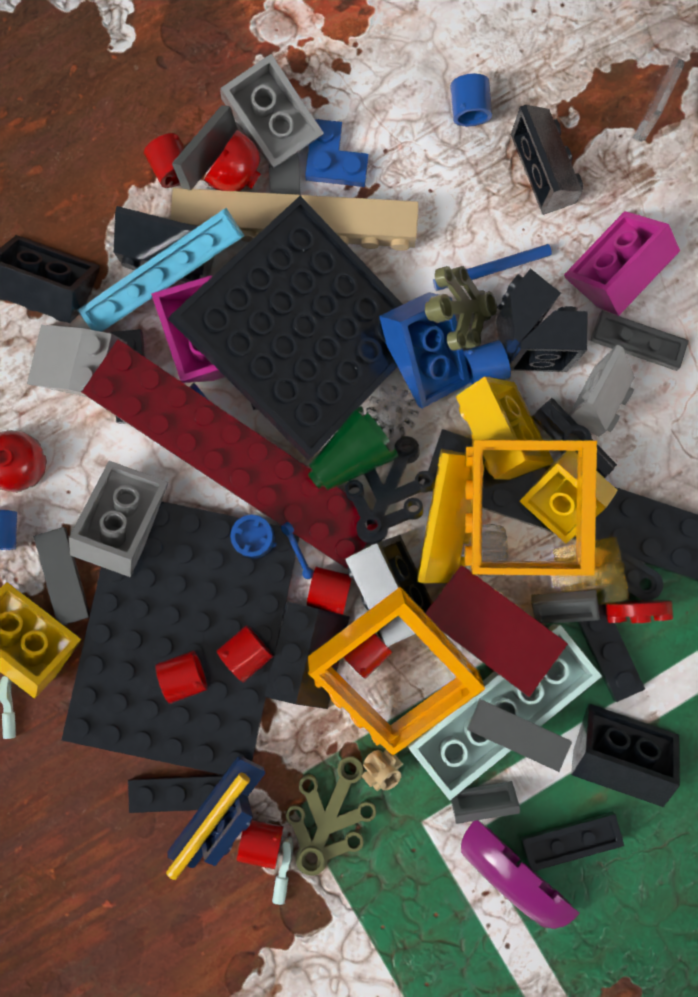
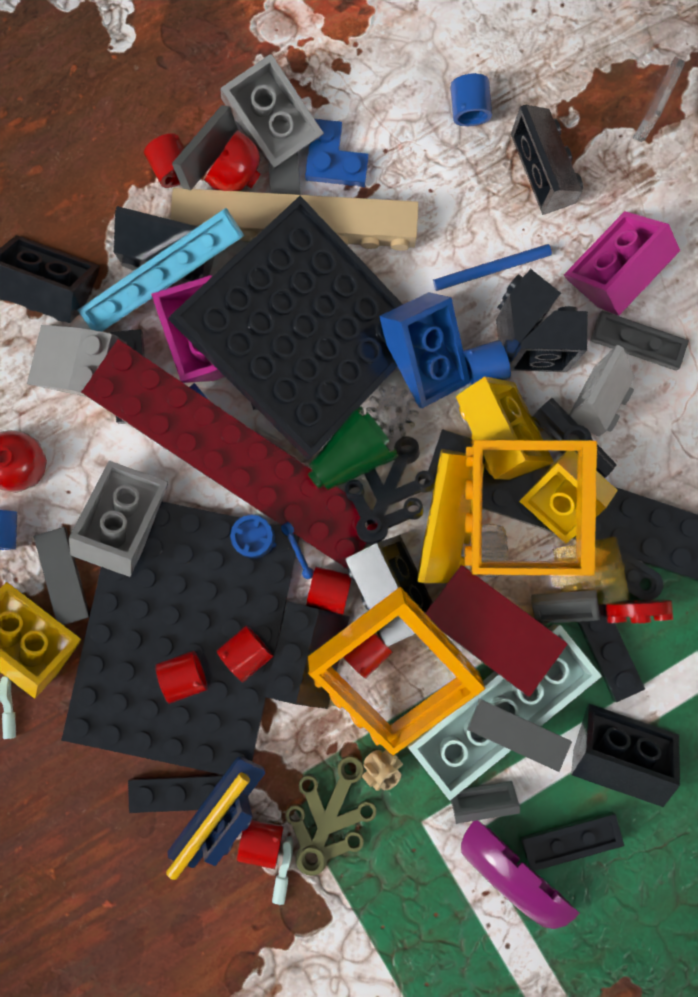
(441, 308): olive plant -> none

